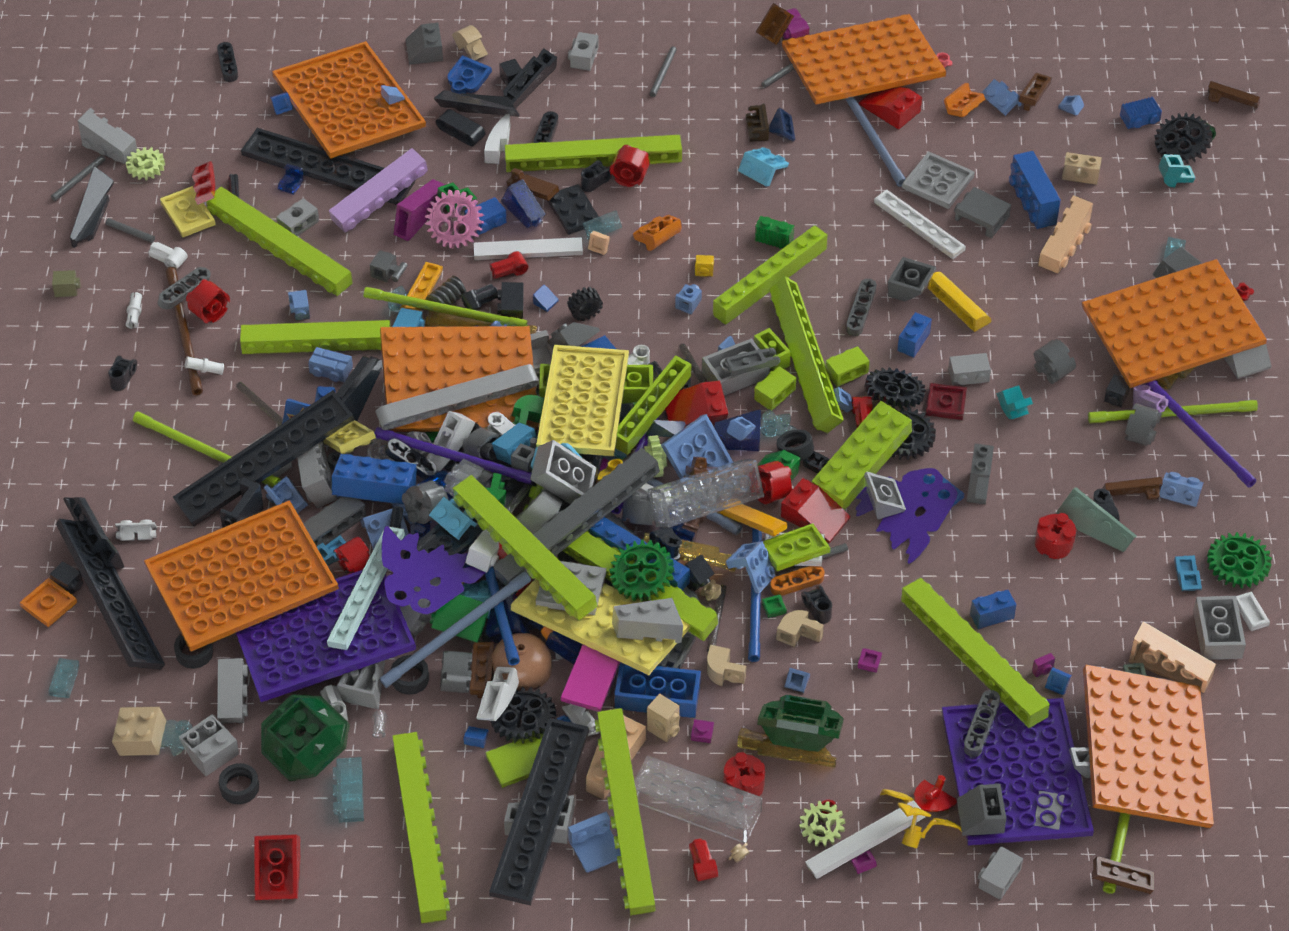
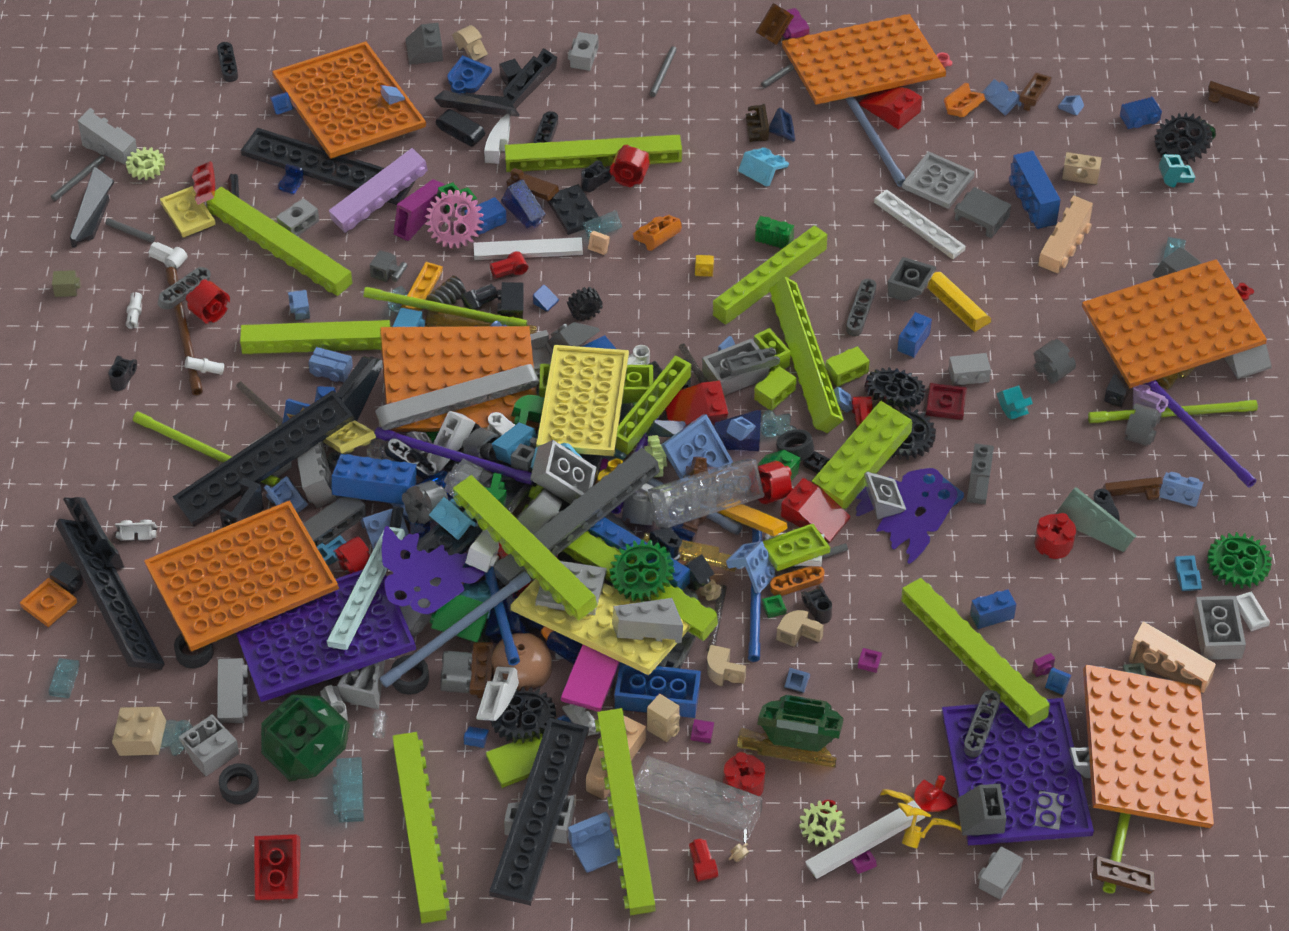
(689, 294): medium blue brick -> none

